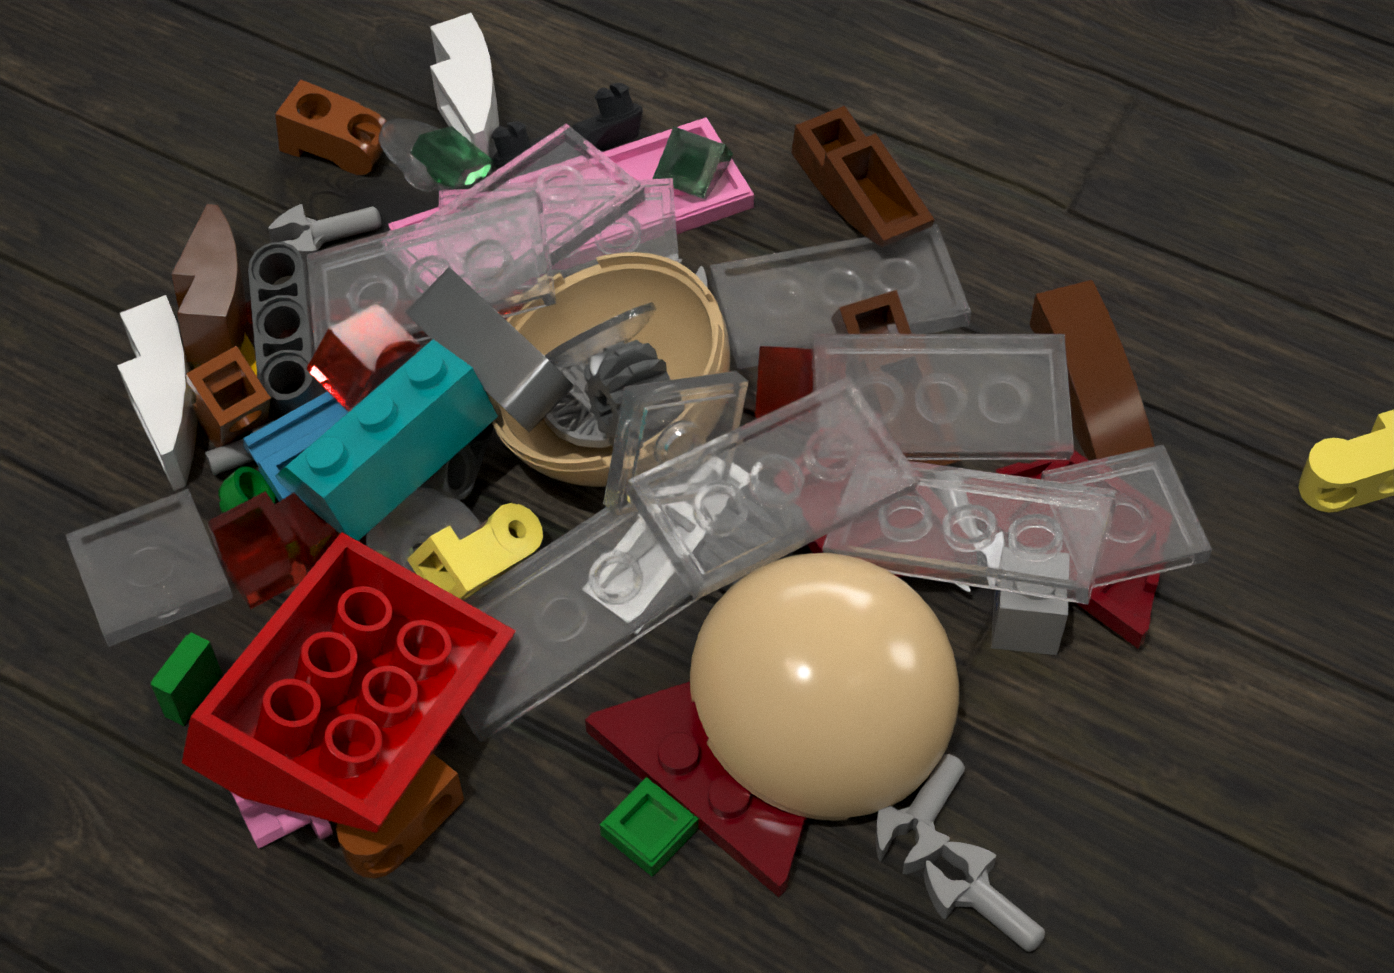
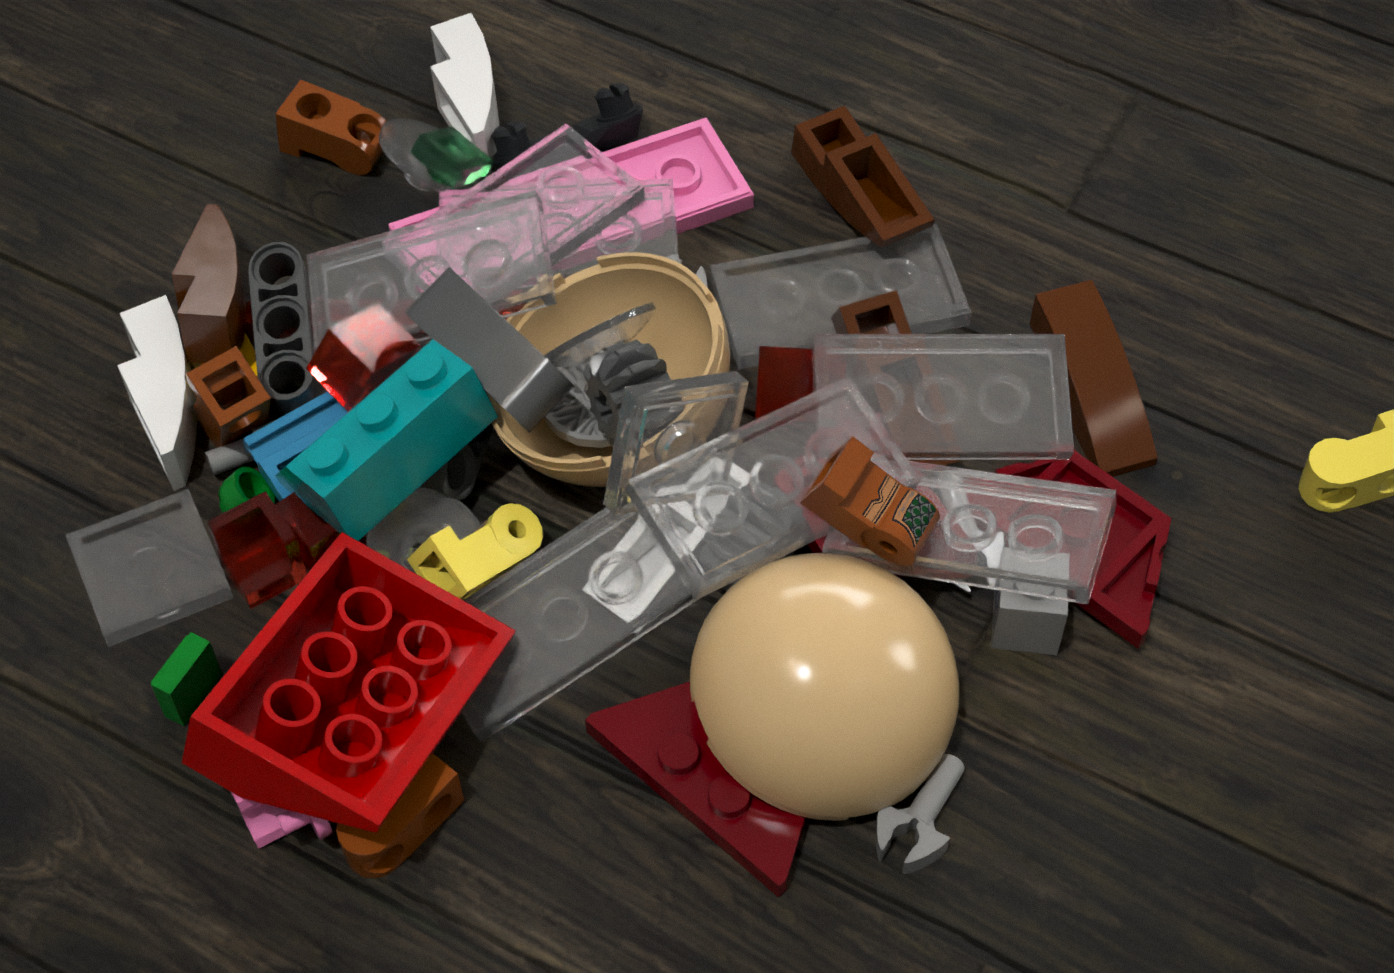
(313, 233): light grey bar -> none
(649, 826): green tile -> none
(693, 162): clear green slope -> none
(871, 505): none -> dark orange leg
(979, 894): light grey bar -> none
(1152, 519): clear tile -> none

